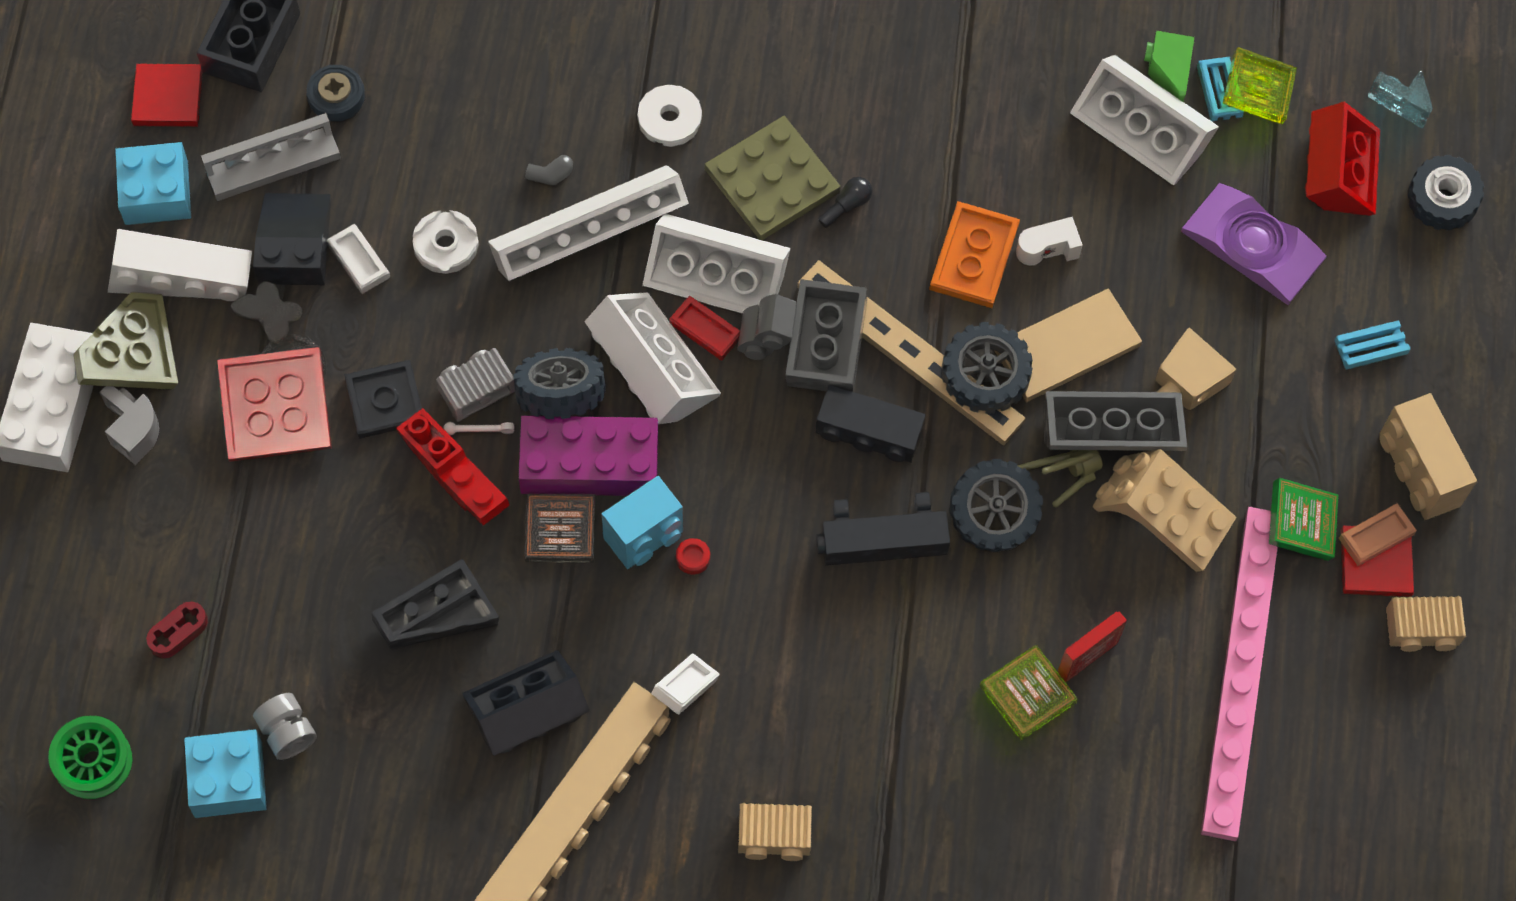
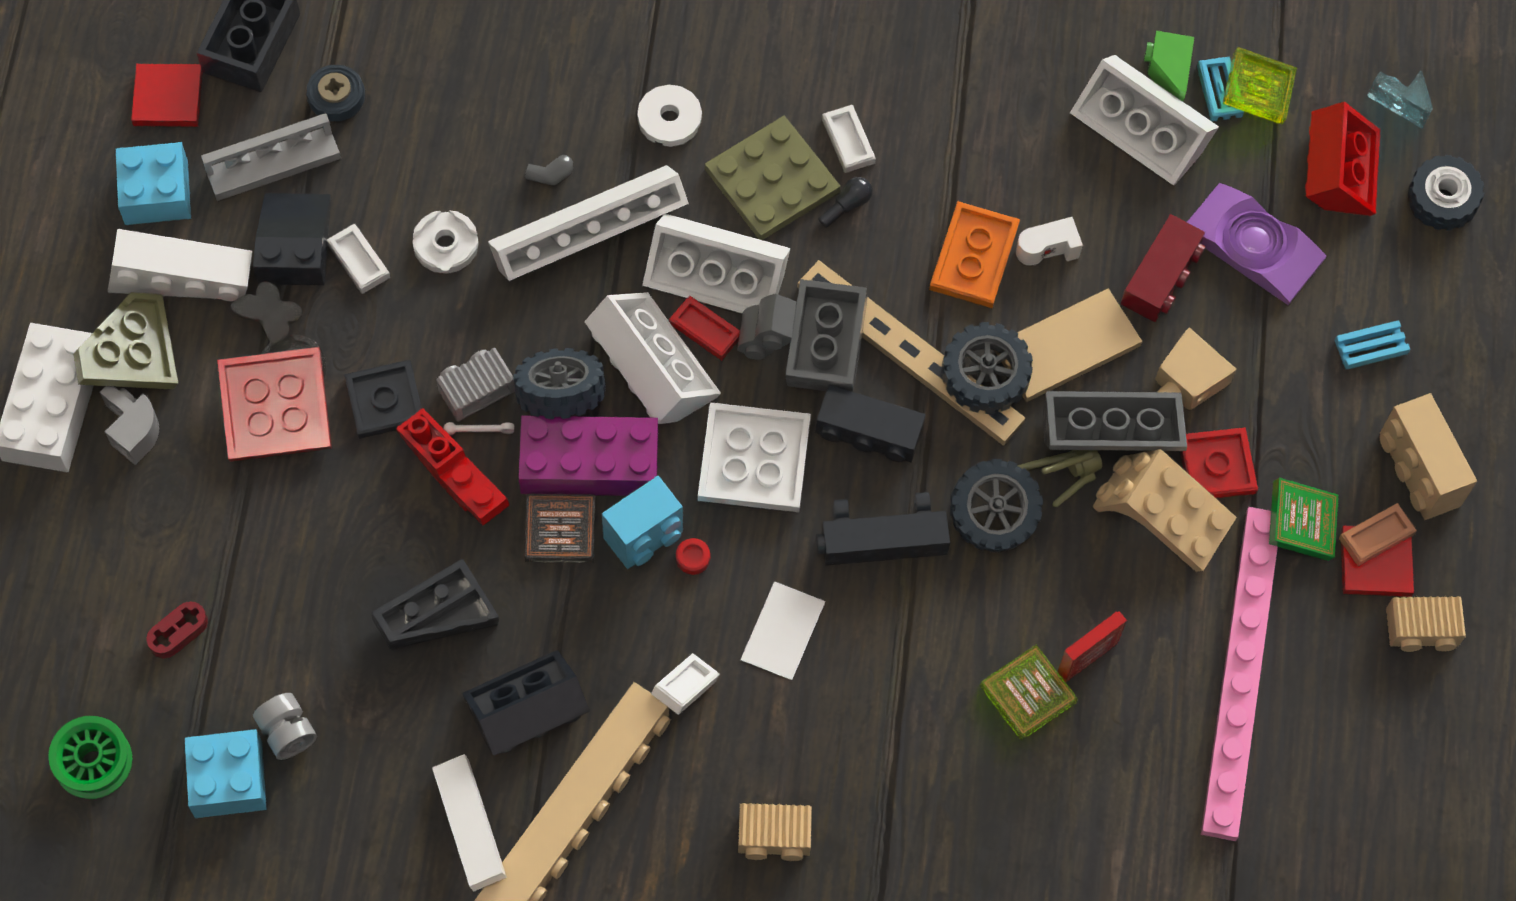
(469, 823): none -> white tile
(754, 457): none -> white plate
(783, 630): none -> white sticker
(848, 138): none -> white tile
(1164, 269): none -> dark red brick
(1221, 462): none -> red tile

